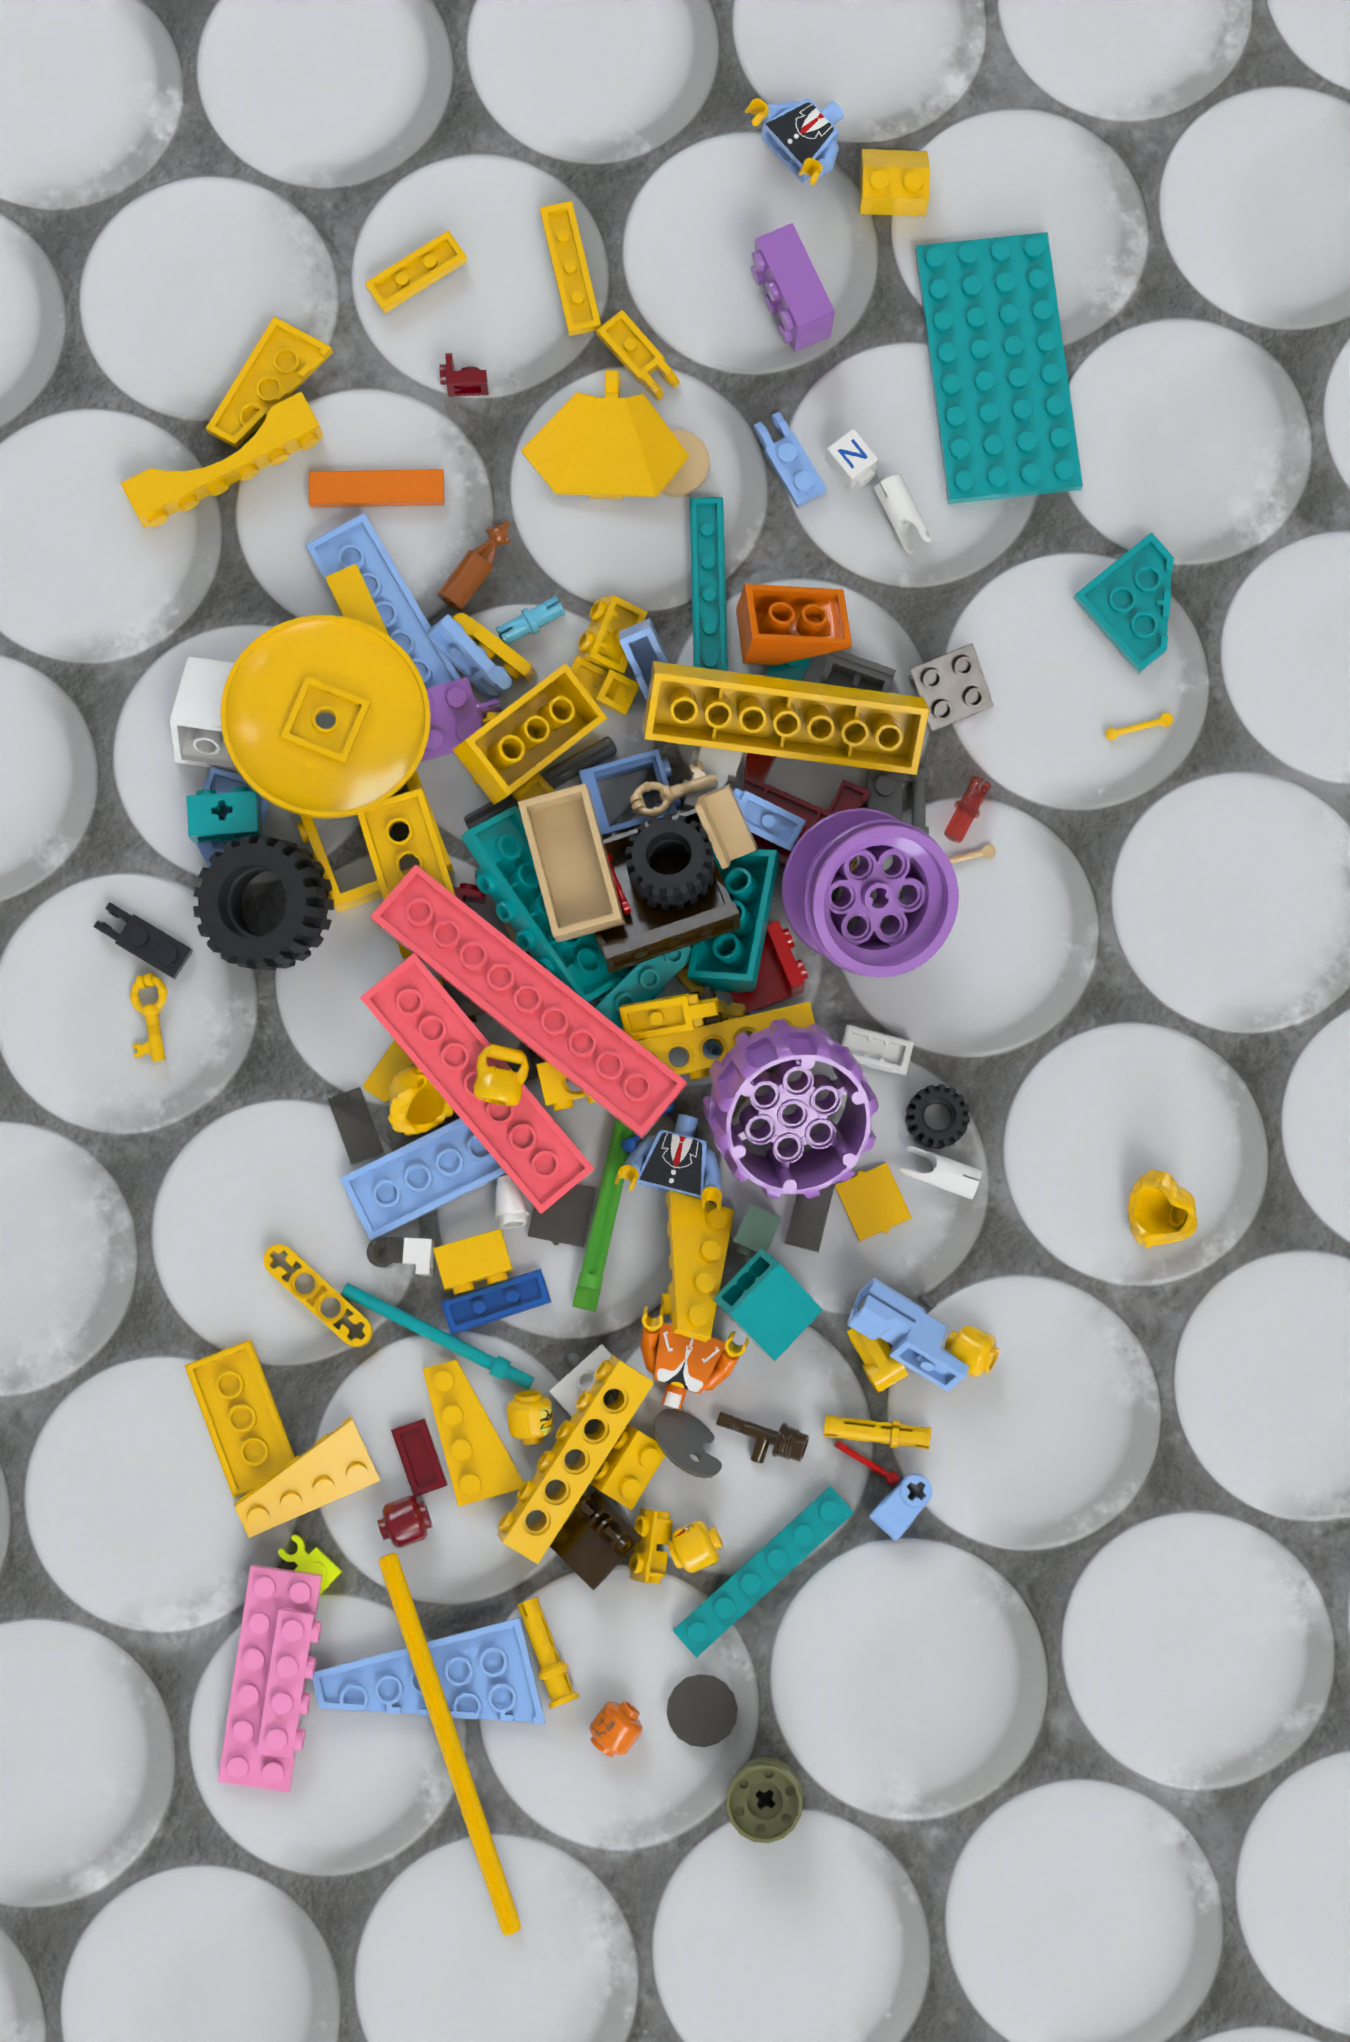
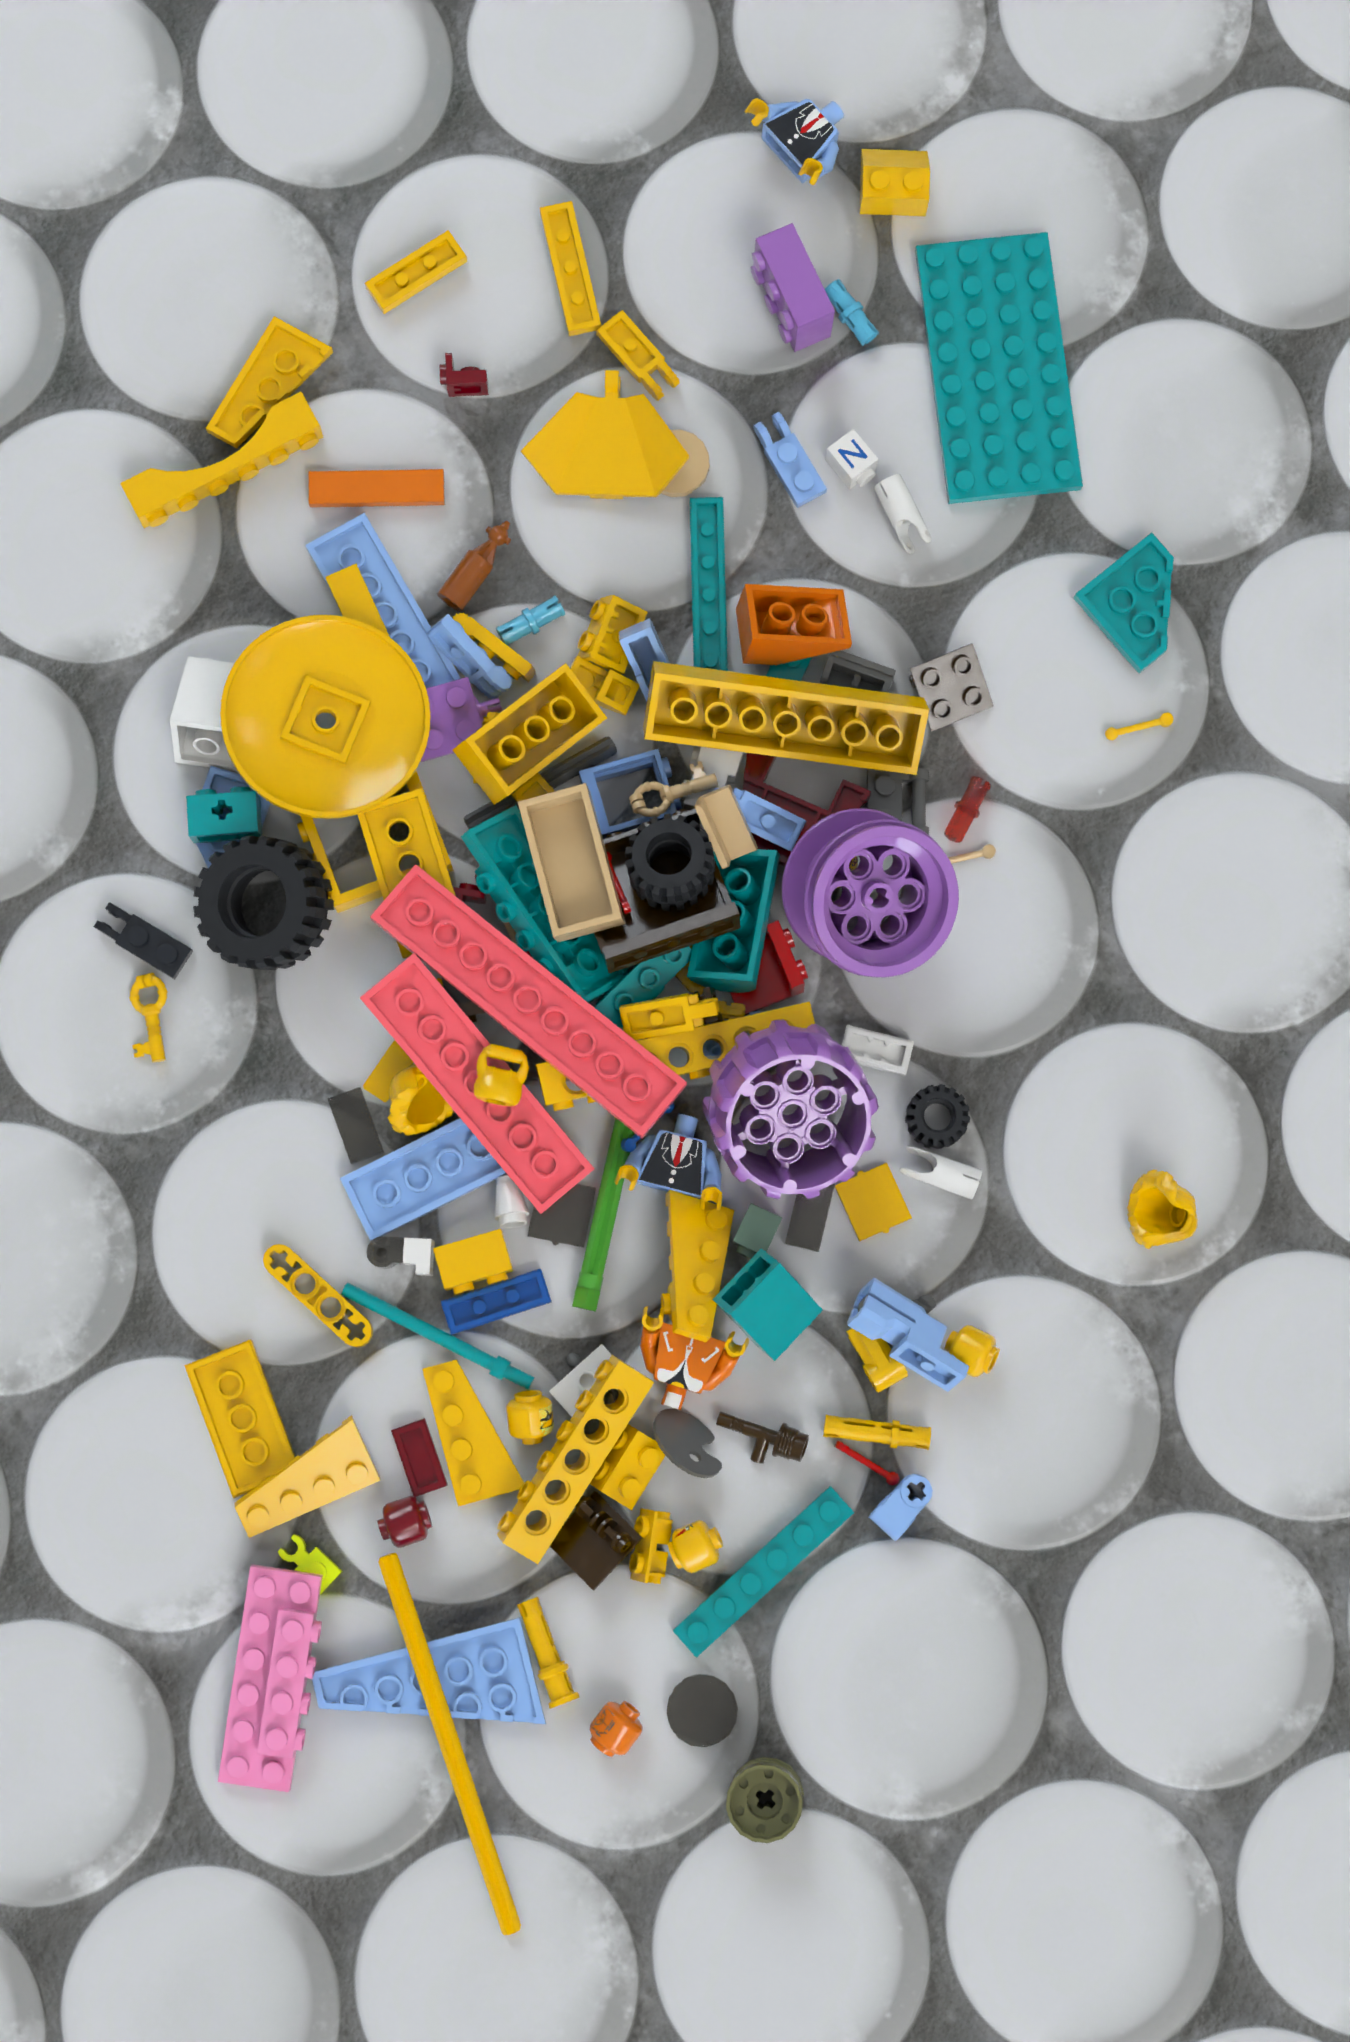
(851, 312): none -> medium azure pin

